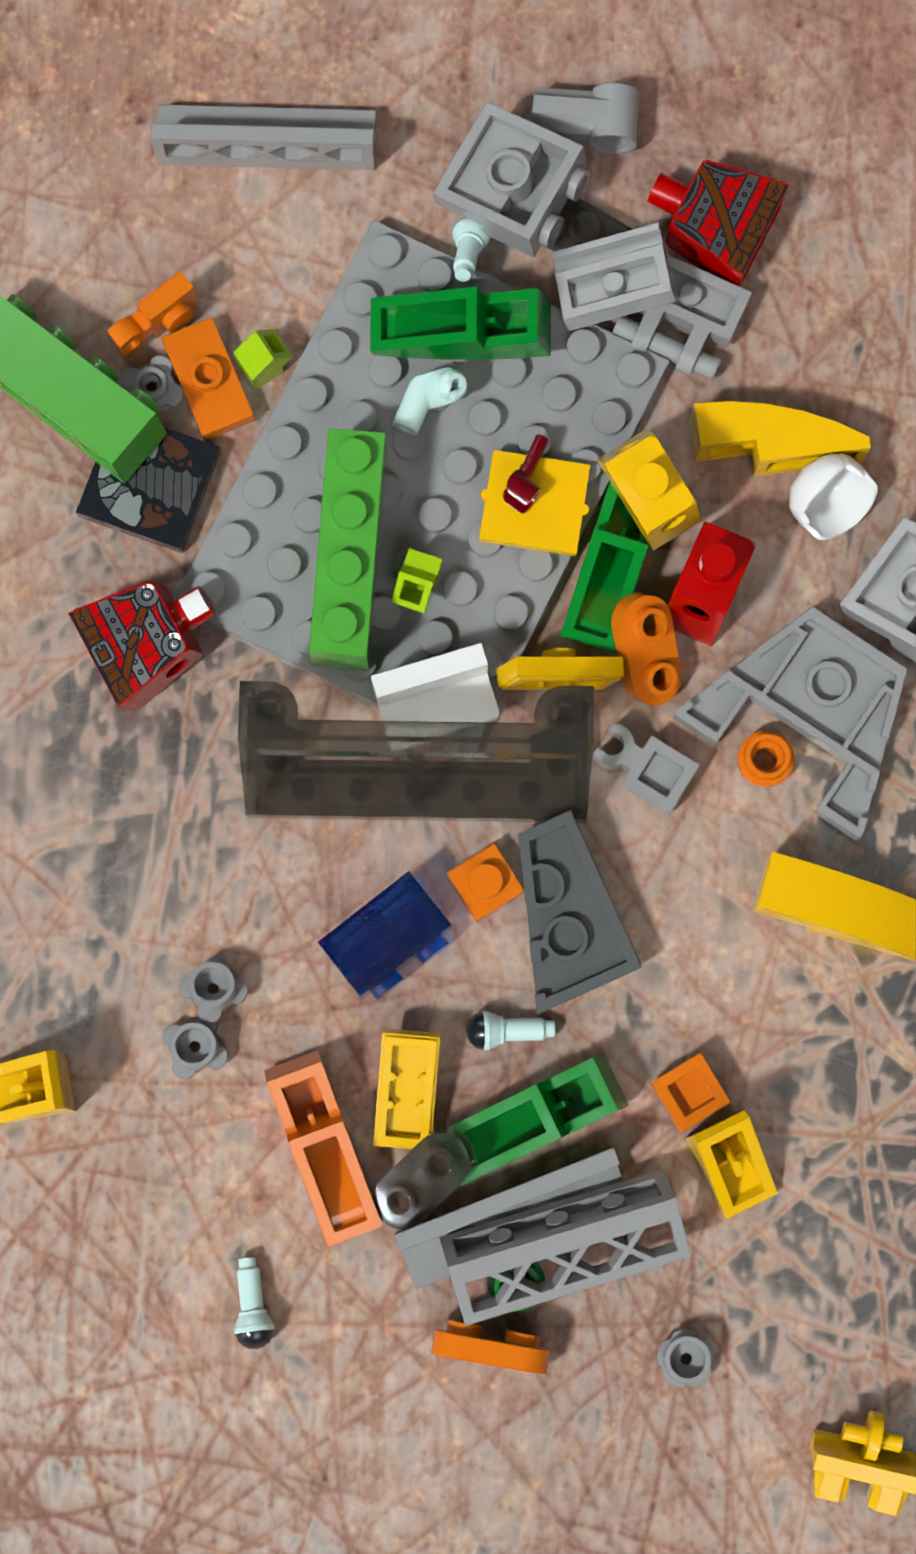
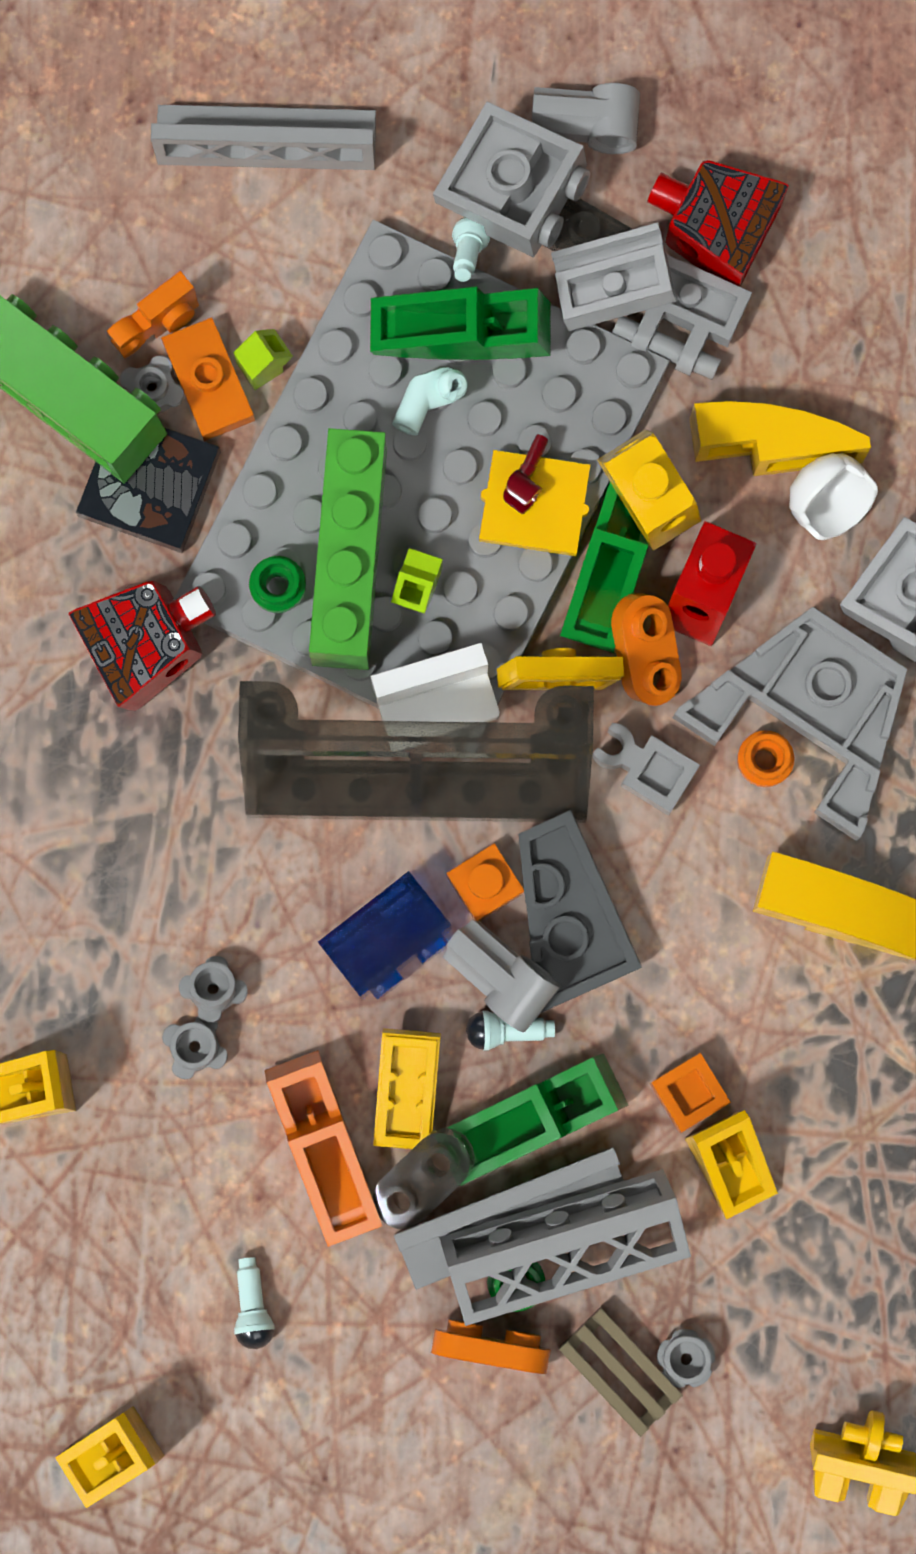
(110, 1457): none -> yellow slope
(277, 567): none -> green plate
(512, 982): none -> light grey piece
(654, 1408): none -> dark tan tile

